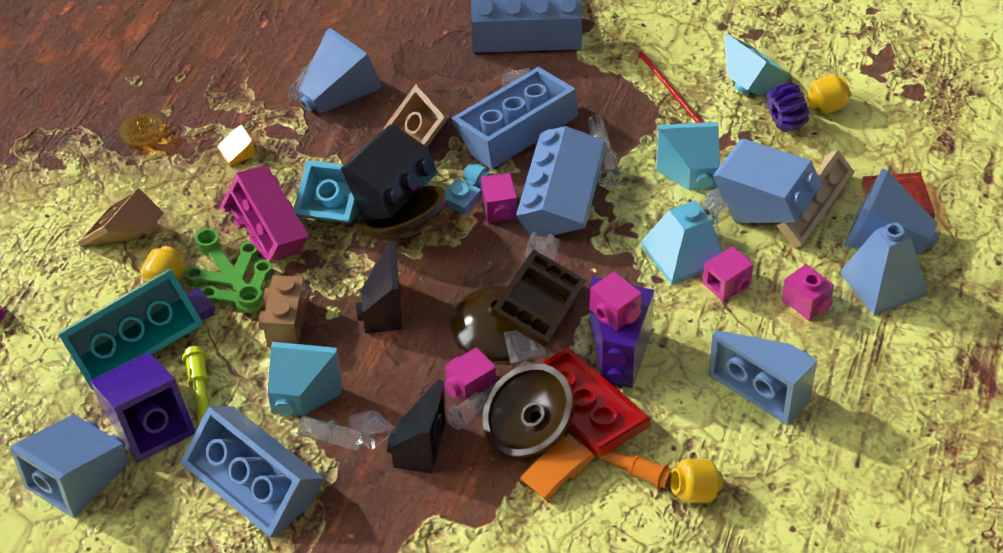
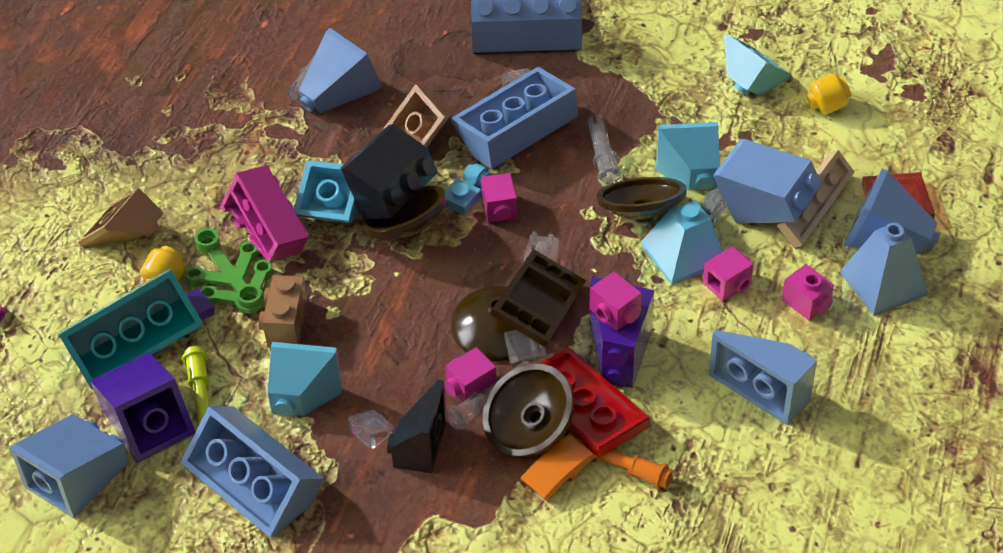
(149, 124): clear yellow gear -> none
(237, 146): slope -> none
(330, 433): clear axle -> none
(381, 295): black slope -> none
(561, 182): medium blue slope -> none
(641, 197): none -> dark brown dish
(694, 116): red piece -> none
(696, 481): yellow head -> none
(787, 106): dark purple gear -> none

